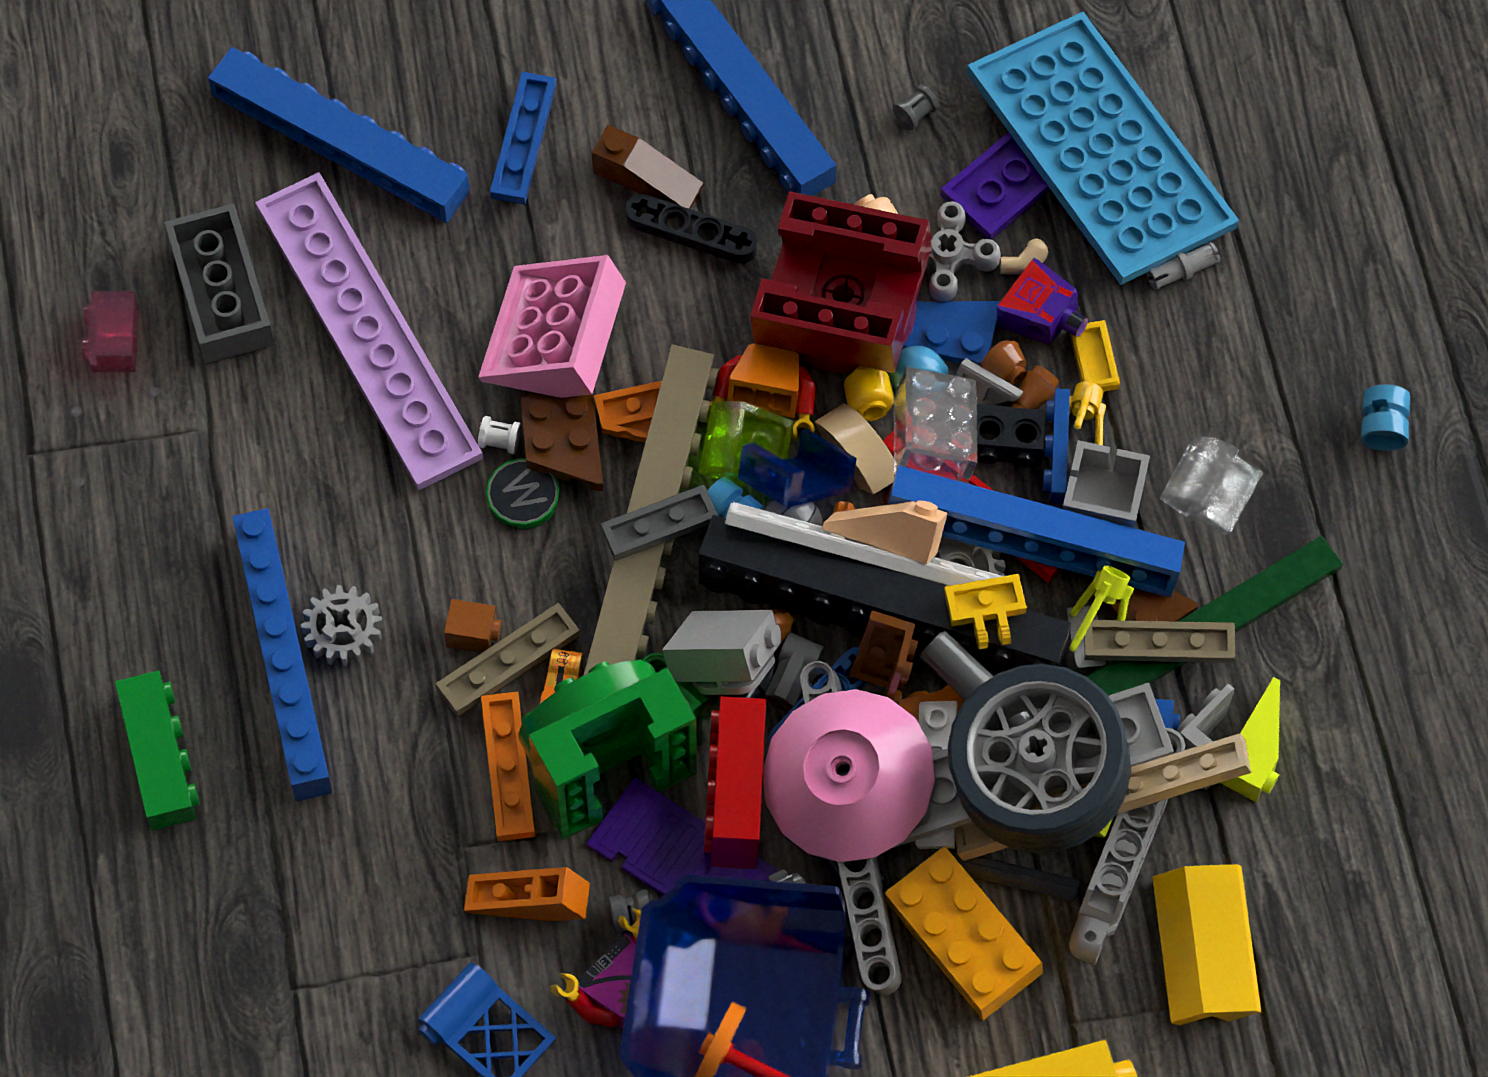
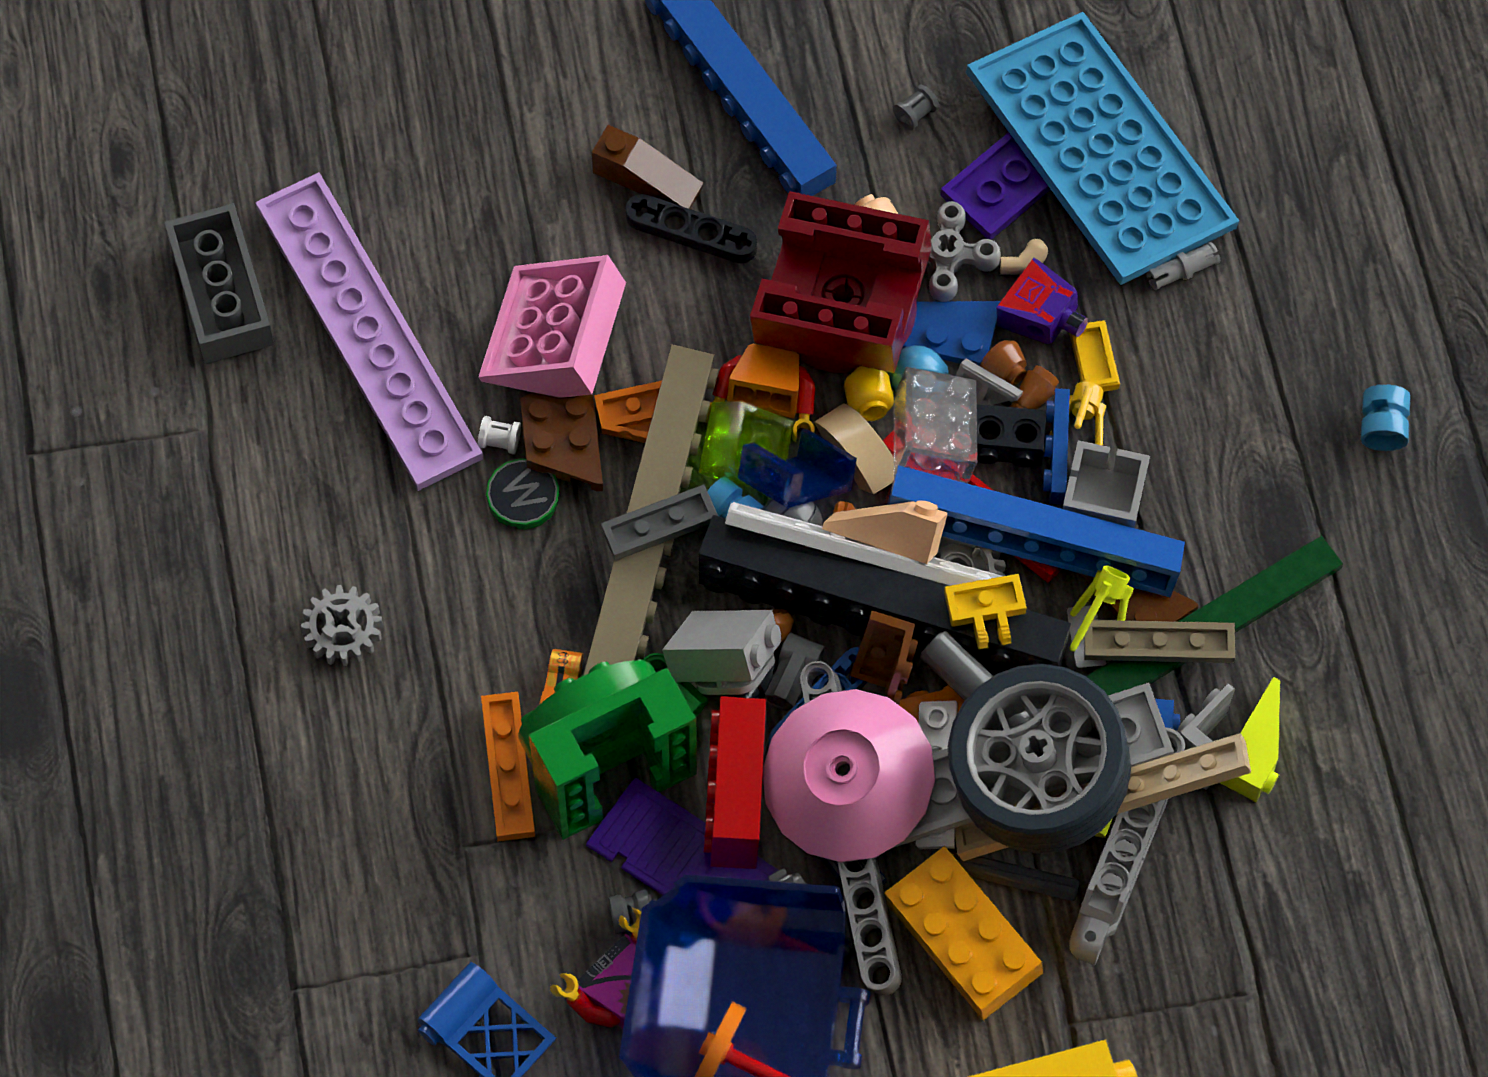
(112, 331): clear pink brick -> none
(156, 751): green brick -> none
(282, 655): blue brick -> none
(339, 134): blue brick -> none
(471, 626): dark orange brick -> none
(507, 659): dark tan plate -> none
(523, 138): blue plate -> none
(529, 894): orange slope -> none
(1206, 943): yellow slope -> none
(1211, 483): clear brick -> none

